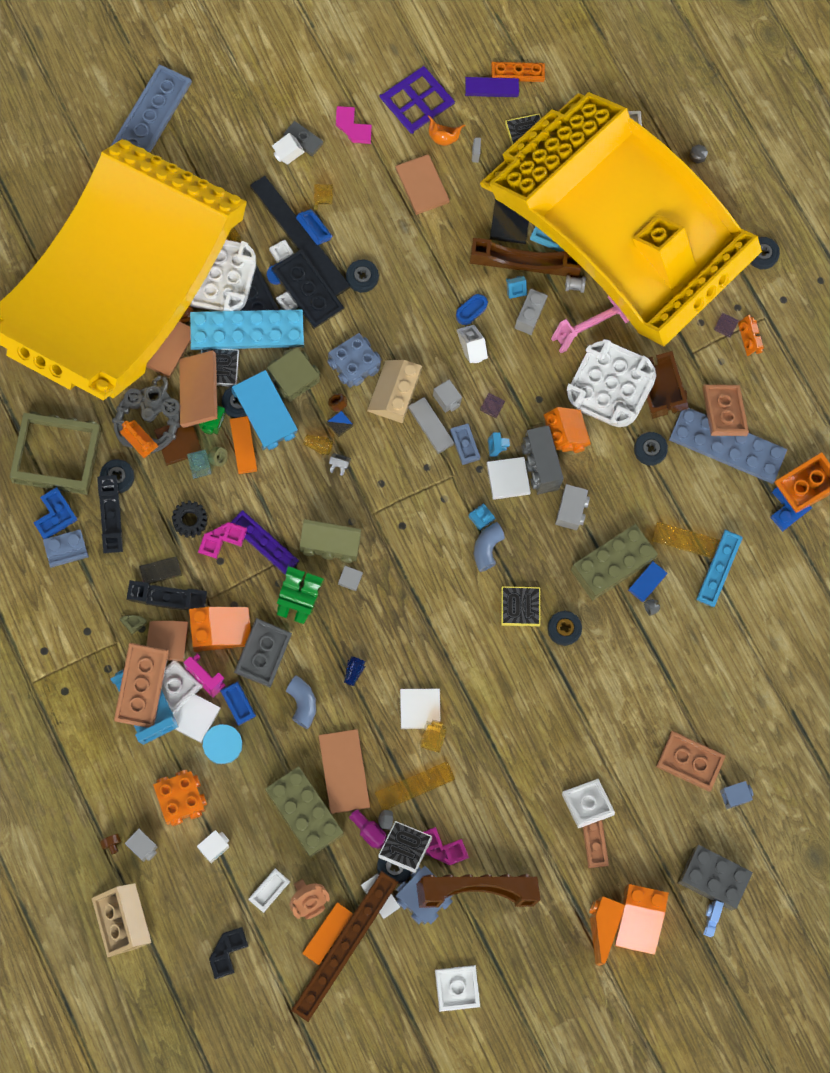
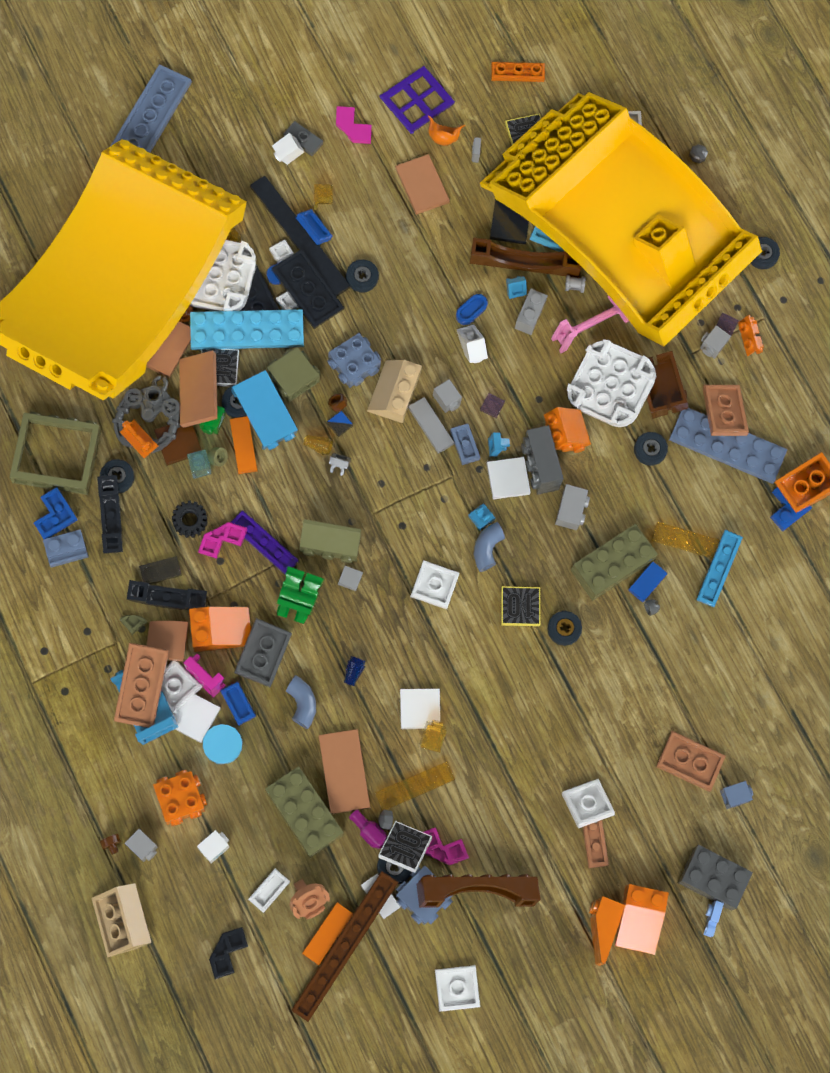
(435, 584): none -> white tile
(491, 87): dark purple tile -> none
(714, 342): none -> light grey brick

